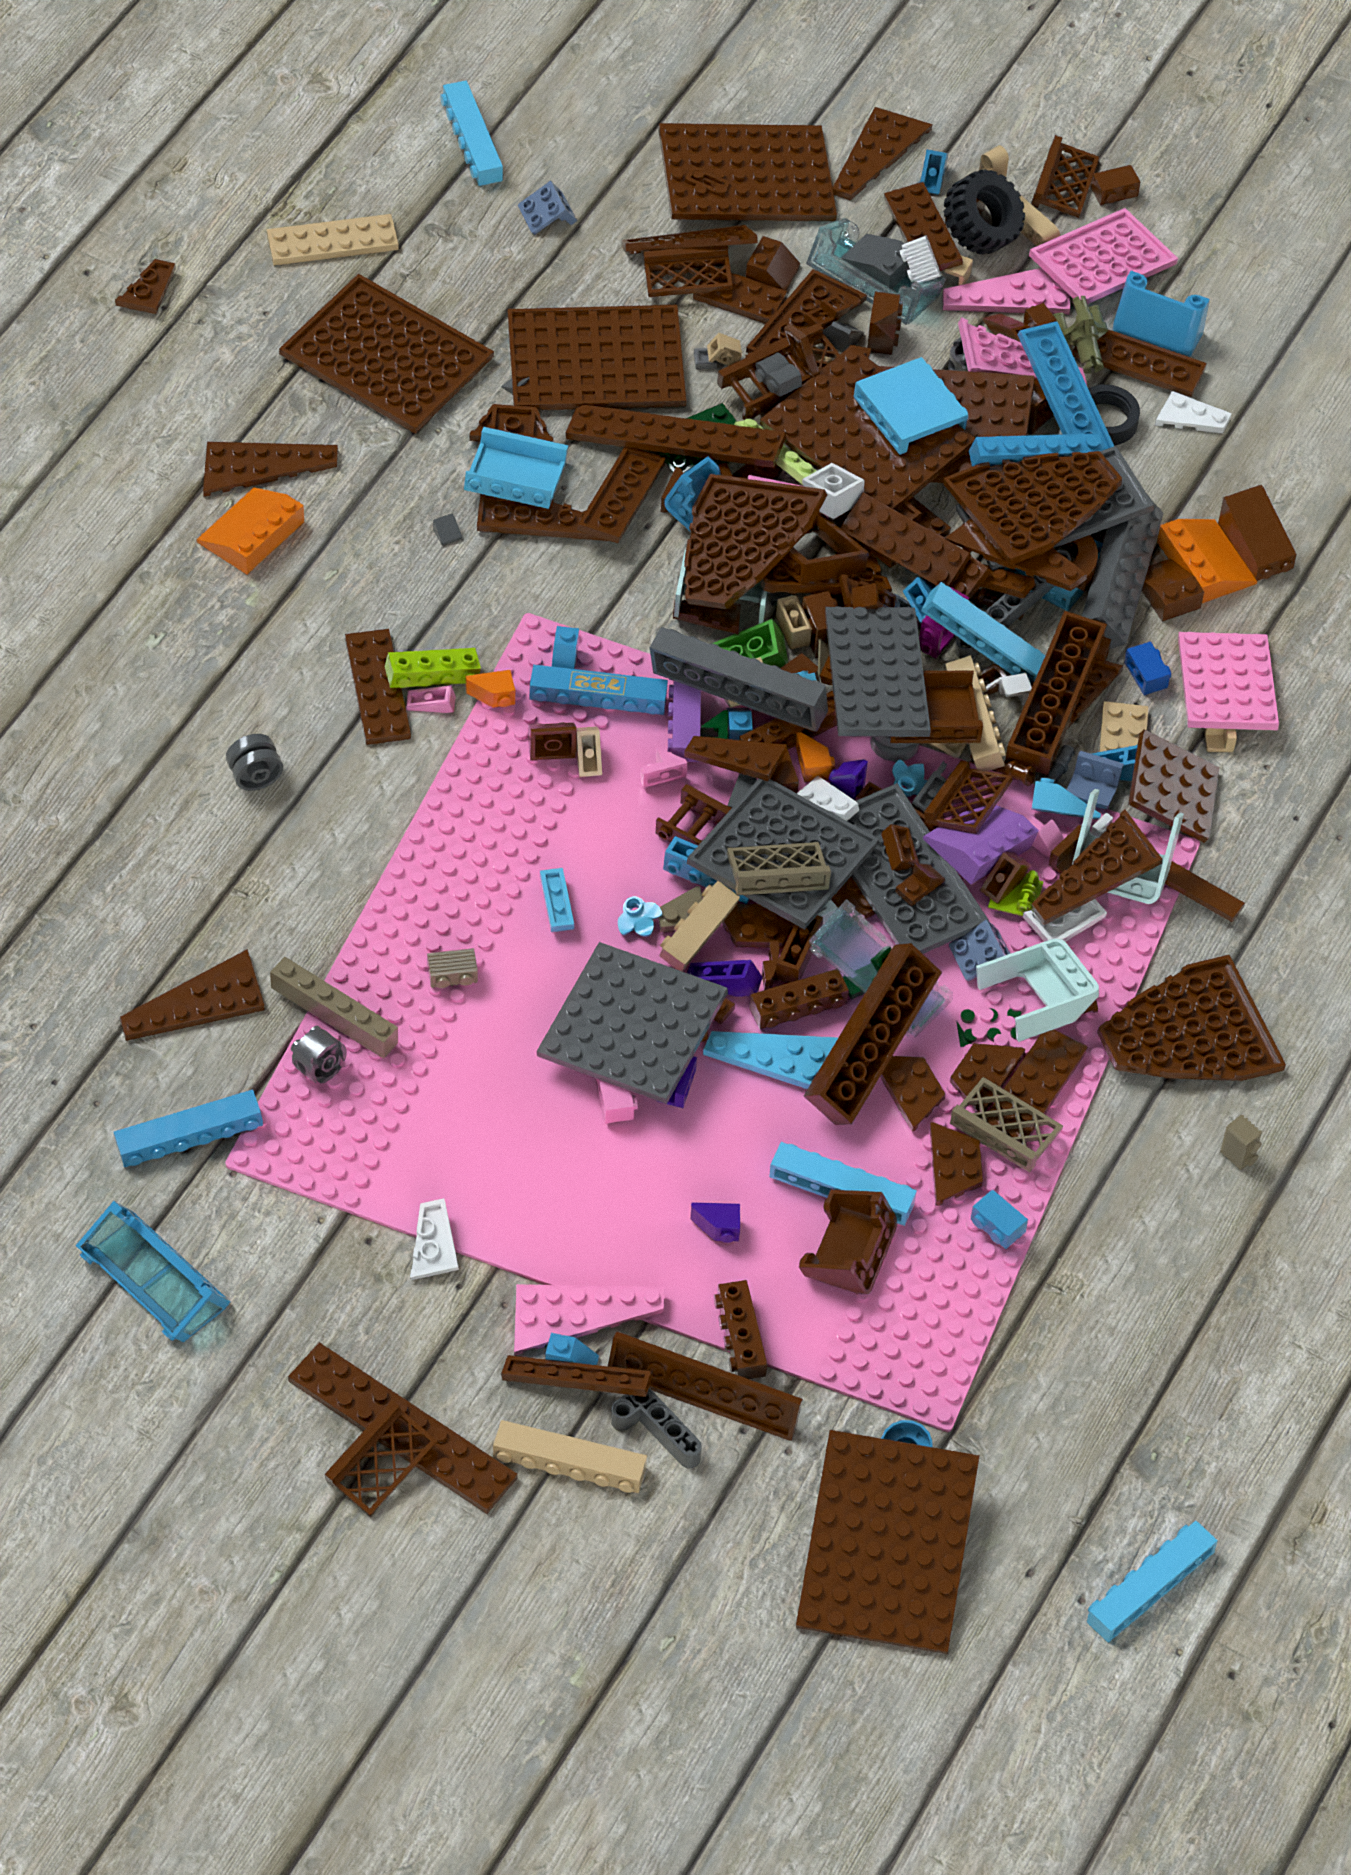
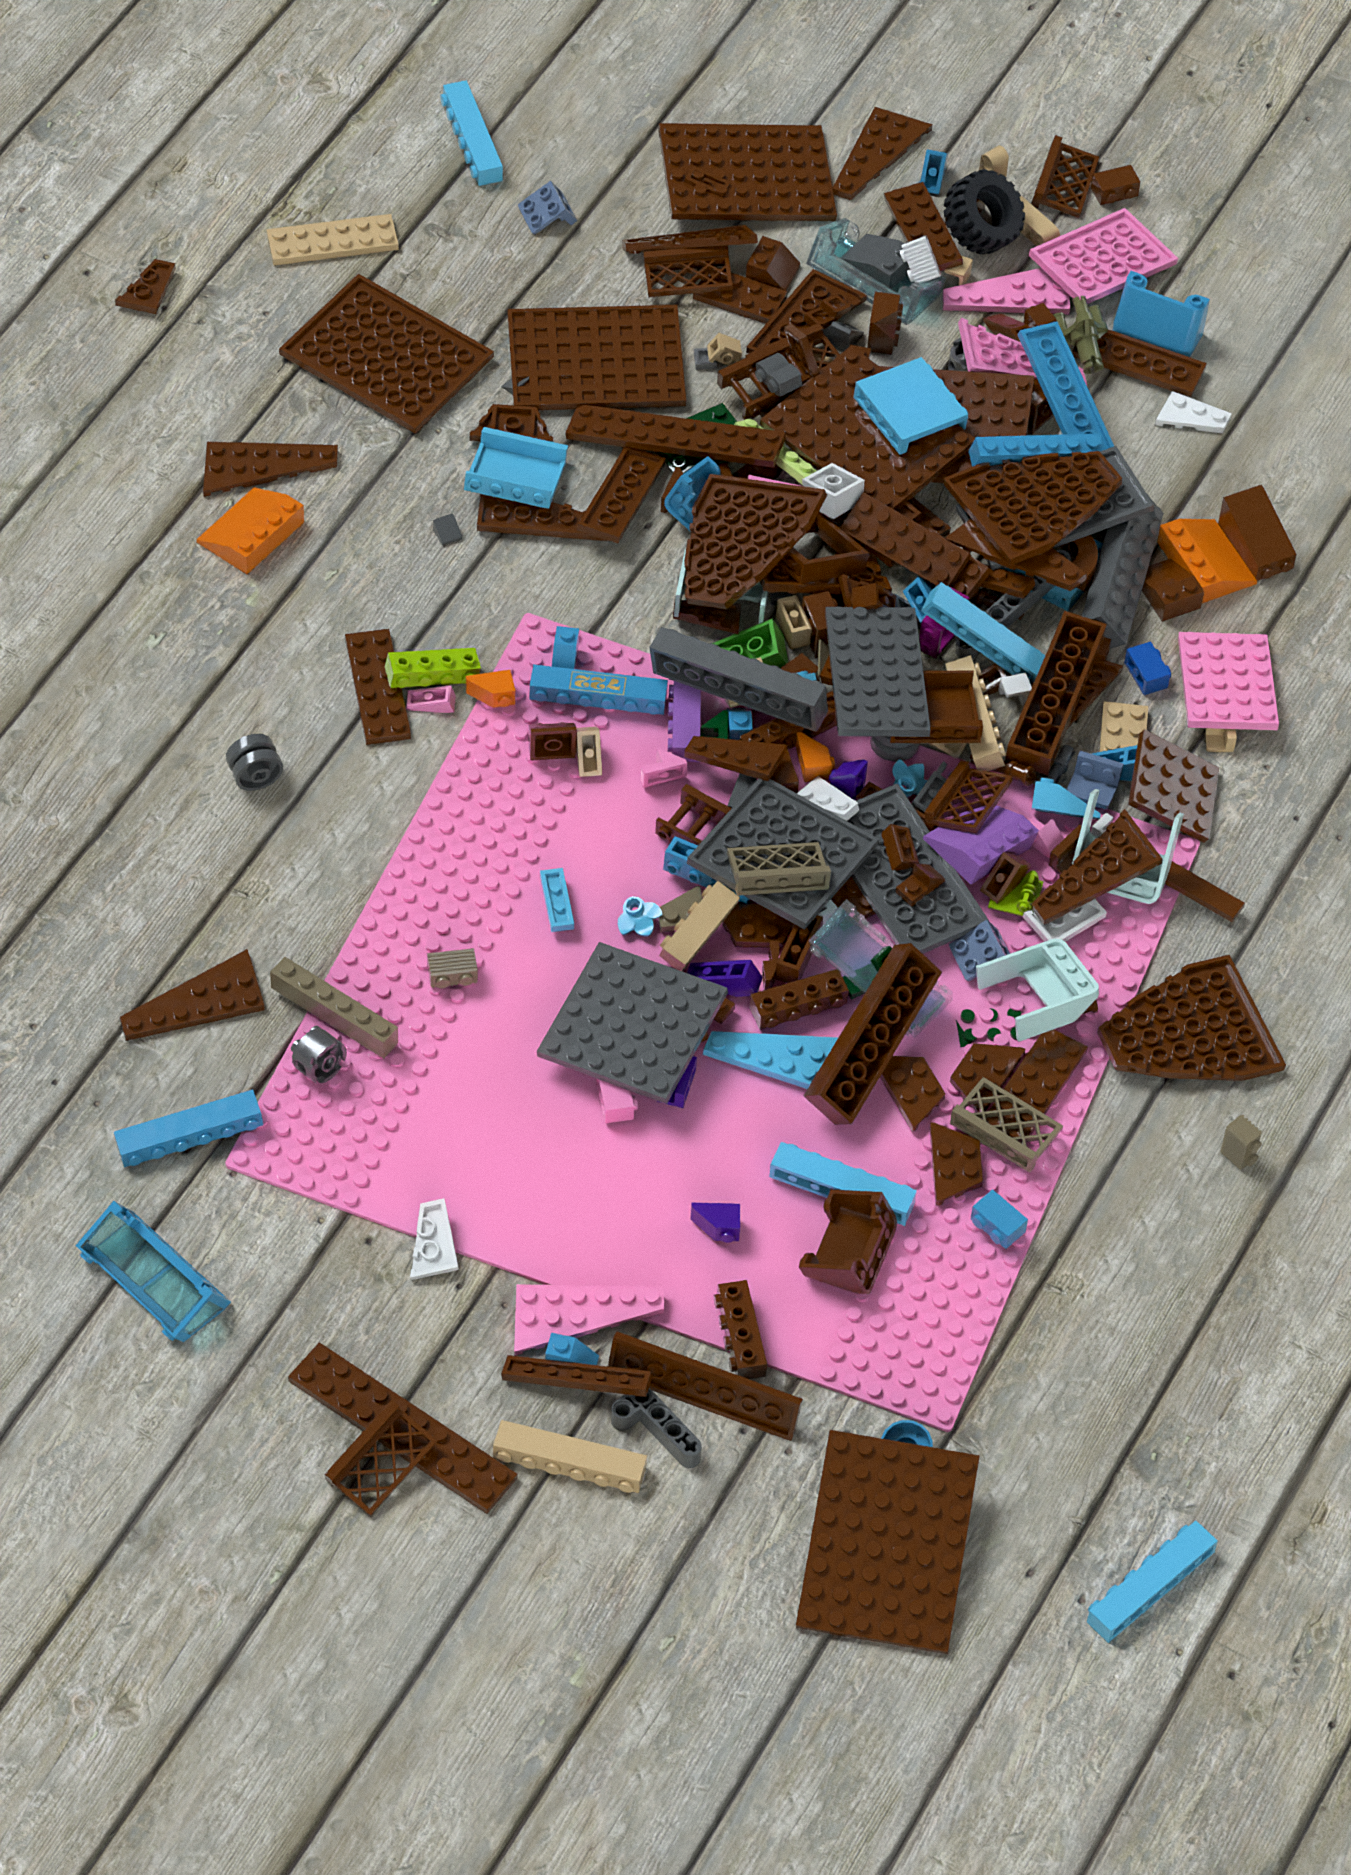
(1125, 401): black tyre -> none

